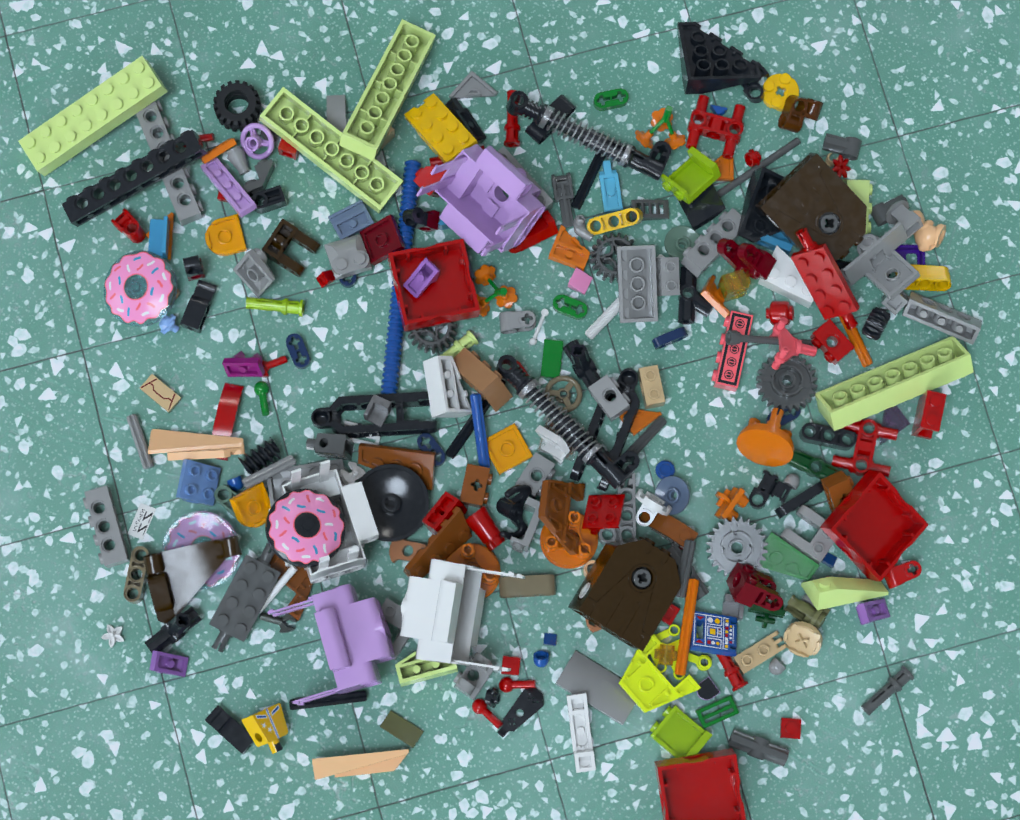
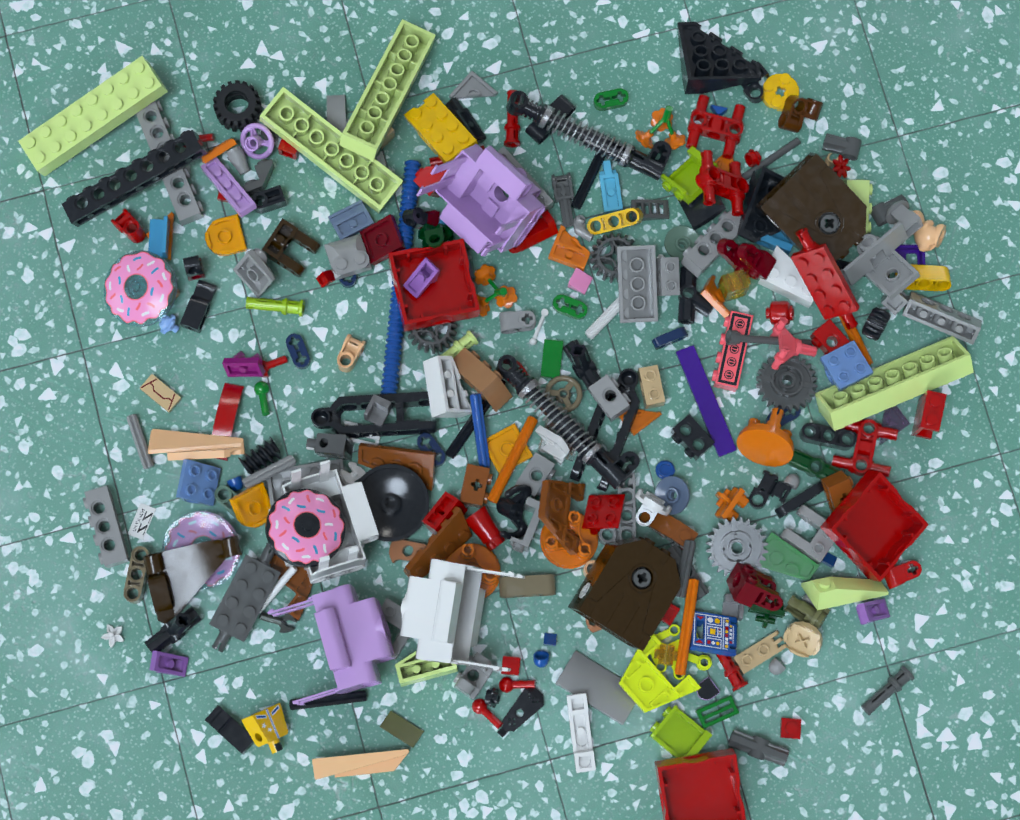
(351, 350): none -> light nougat piece
(434, 235): none -> dark green piece
(512, 459): none -> orange axle
(647, 436): dark grey axle -> none
(696, 434): none -> black brick
(706, 401): none -> dark purple tile
(722, 183): none -> red piece
(846, 366): none -> medium blue plate

